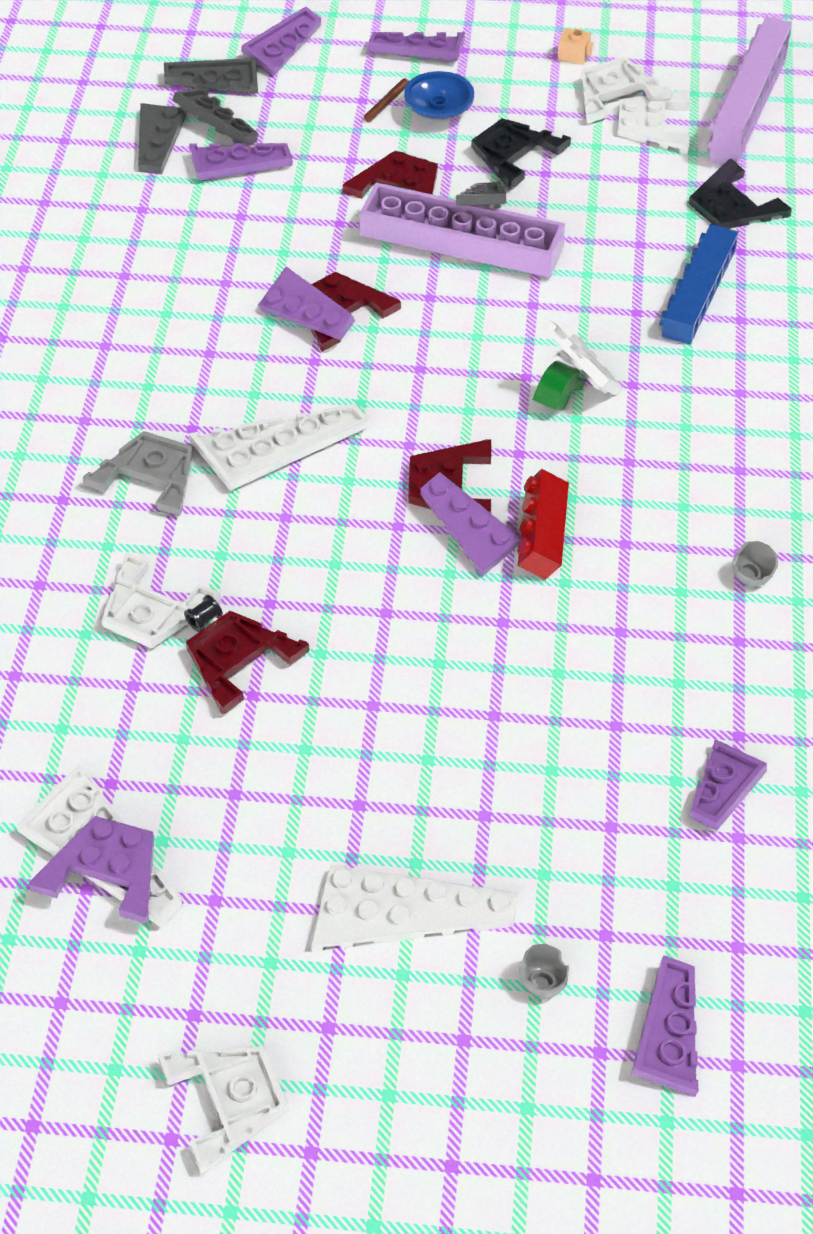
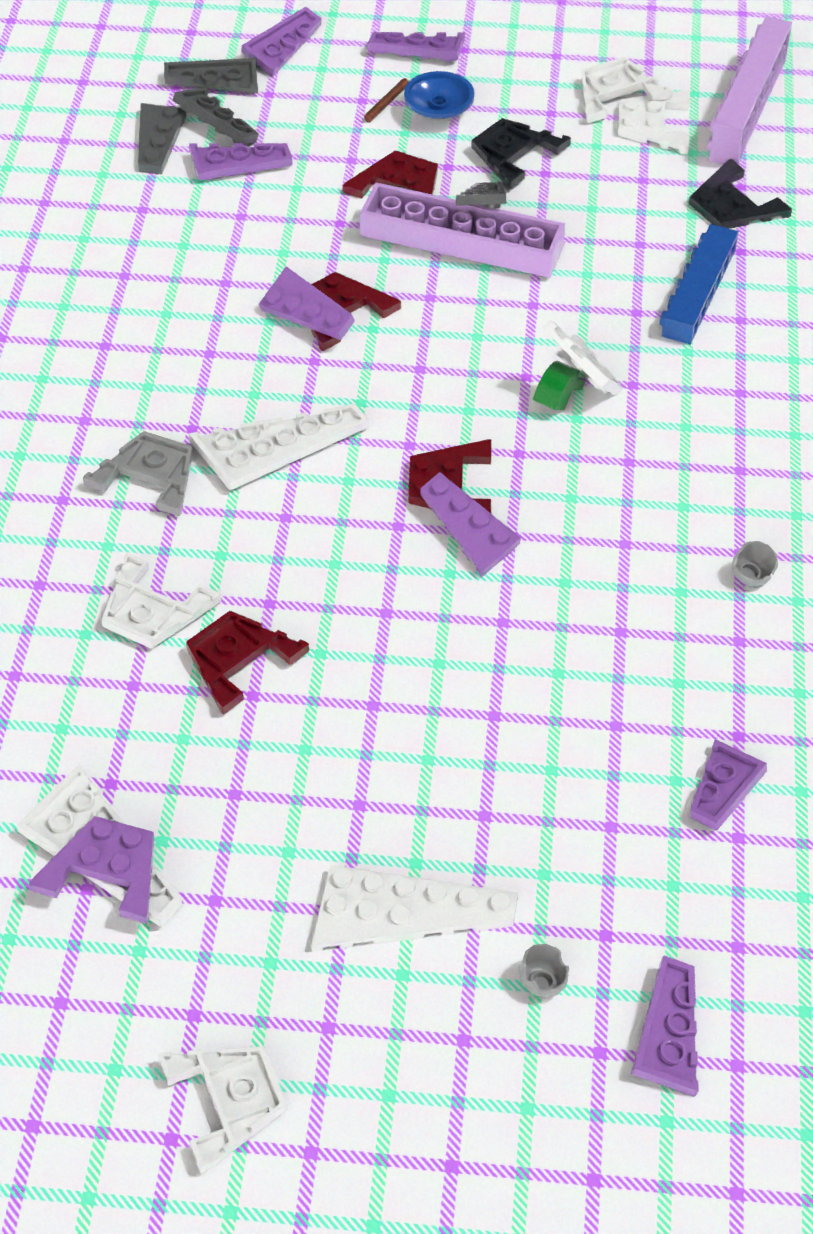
(203, 613): black bush -> none
(543, 524): red brick -> none
(575, 46): light nougat brick -> none

